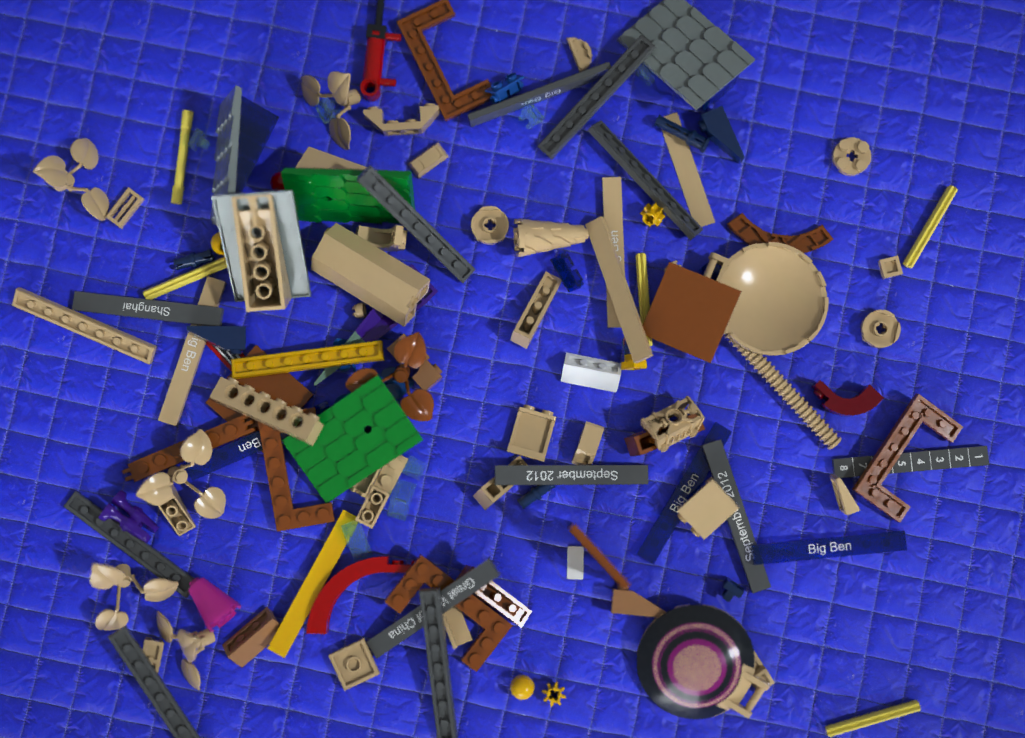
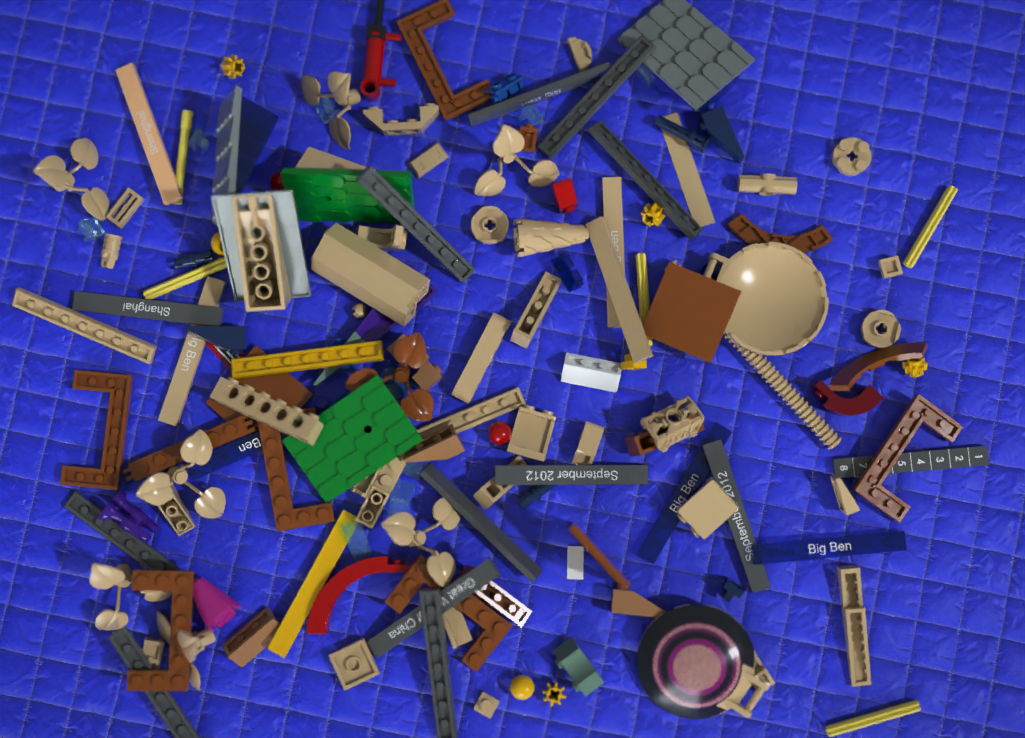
(90, 228): none -> clear light blue tile
(110, 250): none -> tan hinge
(115, 433): none -> dark orange plate
(149, 134): none -> light nougat tile
(181, 585): none -> dark orange plate
(232, 66): none -> yellow gear
(400, 529): none -> tan plant
(436, 446): none -> medium nougat slope
(478, 413): none -> tan tile
(481, 358): none -> tan beam
(481, 522): none -> dark grey tile
(486, 704): none -> tan plate
(499, 433): none -> red piece
(505, 146): none -> tan plant
(529, 134): none -> dark orange bracket
(564, 196): none -> red slope
(578, 667): none -> sand green brick
(767, 184): none -> tan piece
(852, 372): none -> tile
(854, 624): none -> tan slope
(914, 367): none -> yellow gear

